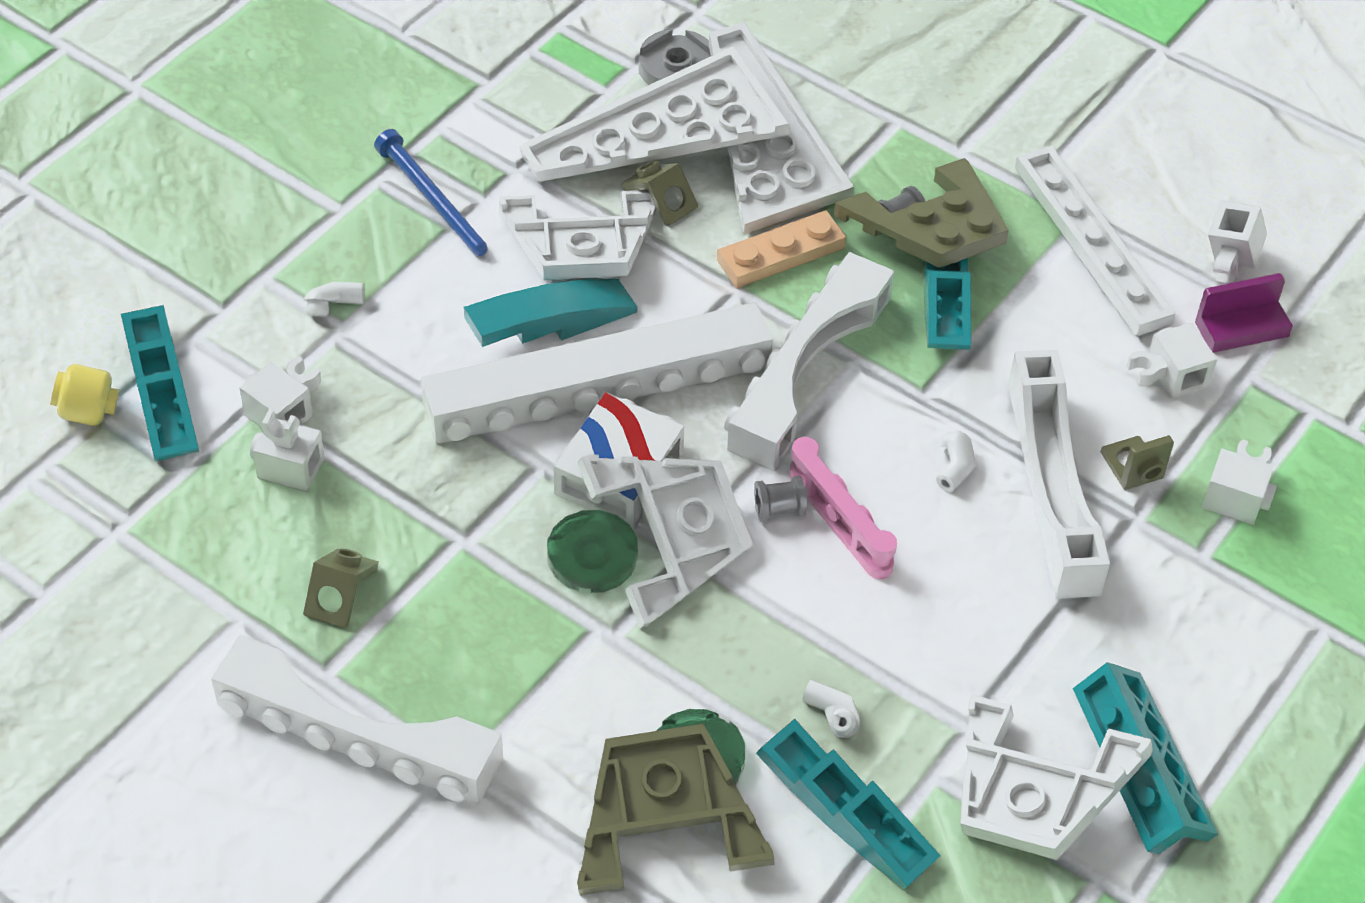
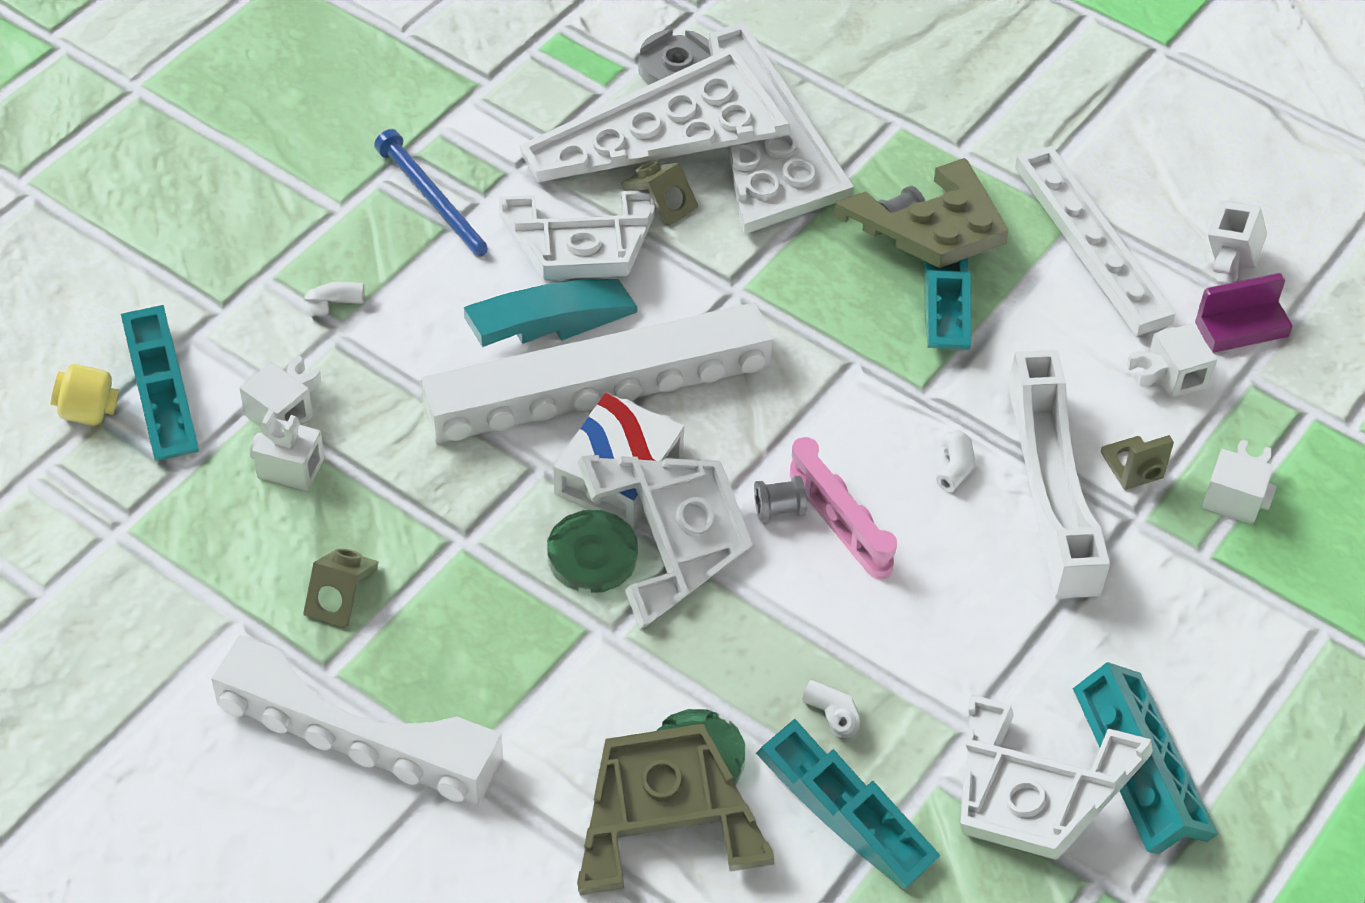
(781, 249): light nougat plate -> none
(849, 302): white arch -> none

